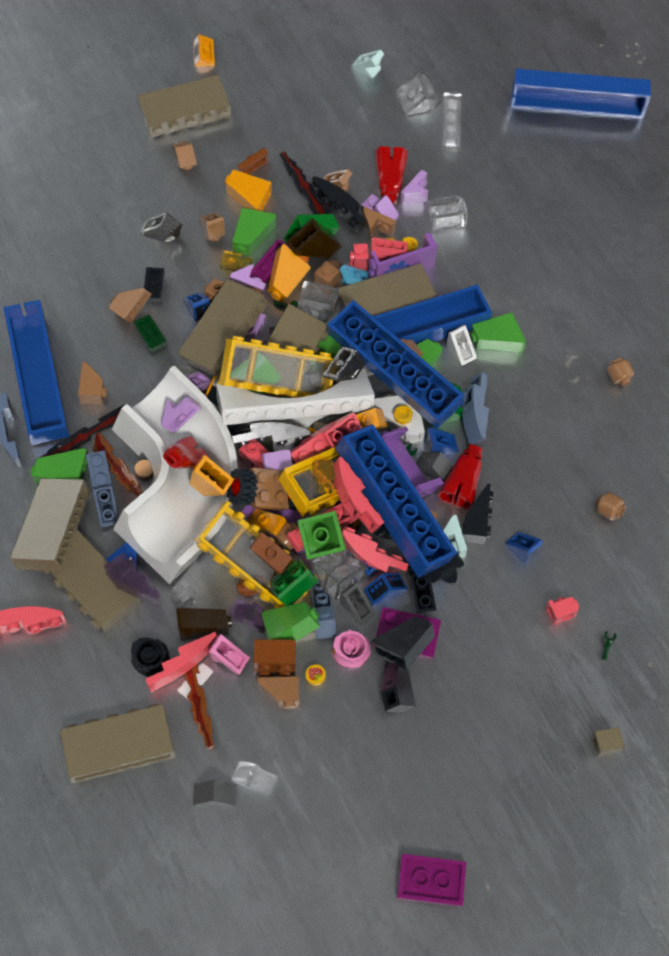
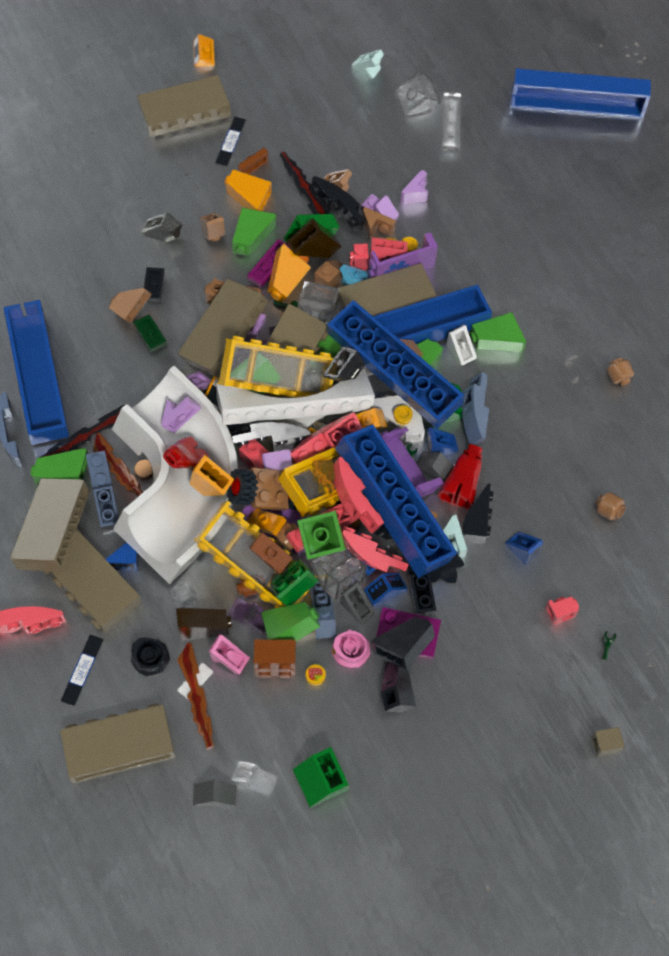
(82, 670): none -> sticker
(91, 386): medium nougat slope -> none
(127, 578): clear purple slope -> none
(184, 155): medium nougat slope -> none
(189, 656): coral slope -> none
(197, 305): blue slope -> none
(230, 141): none -> sticker
(232, 261): clear yellow plate -> none
(242, 277): lavender slope -> none
(281, 690): medium nougat slope -> none
(321, 777): none -> green slope
(390, 170): red piece -> none
(431, 880): magenta plate -> none
(446, 212): clear slope -> none

